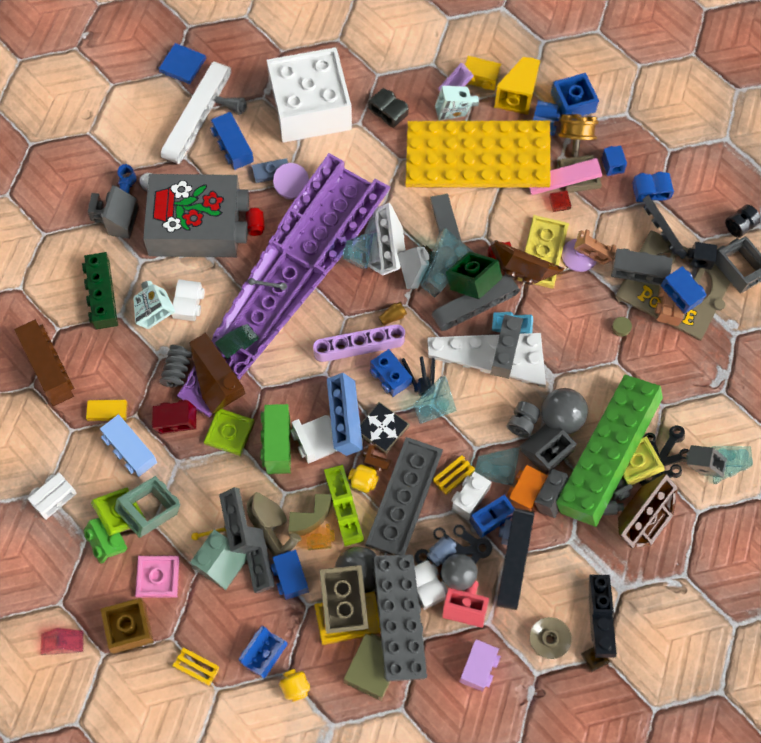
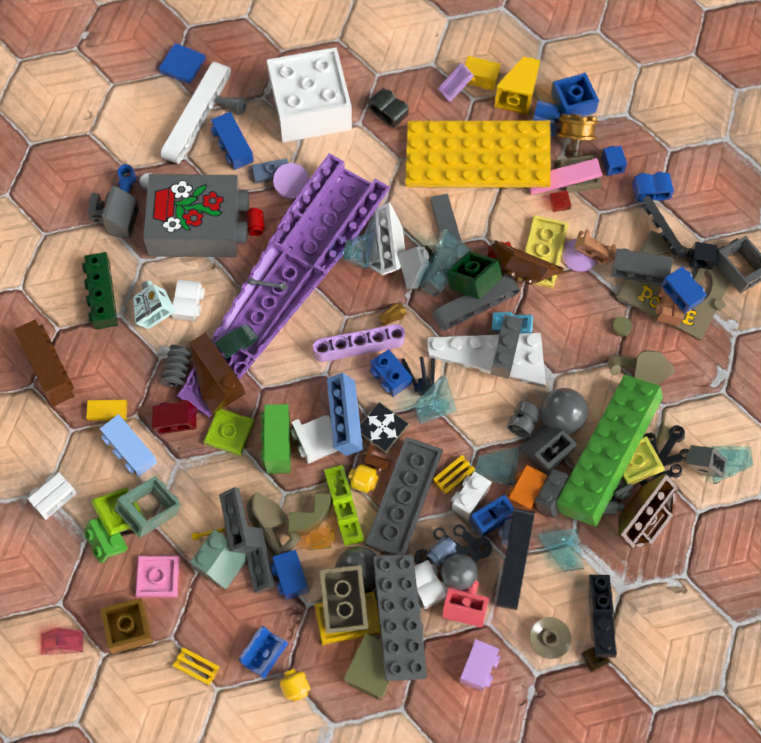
(454, 102): light aqua torso -> none
(564, 548): none -> clear light blue wing
(649, 365): none -> dark tan piece
(743, 221): black wheel -> none

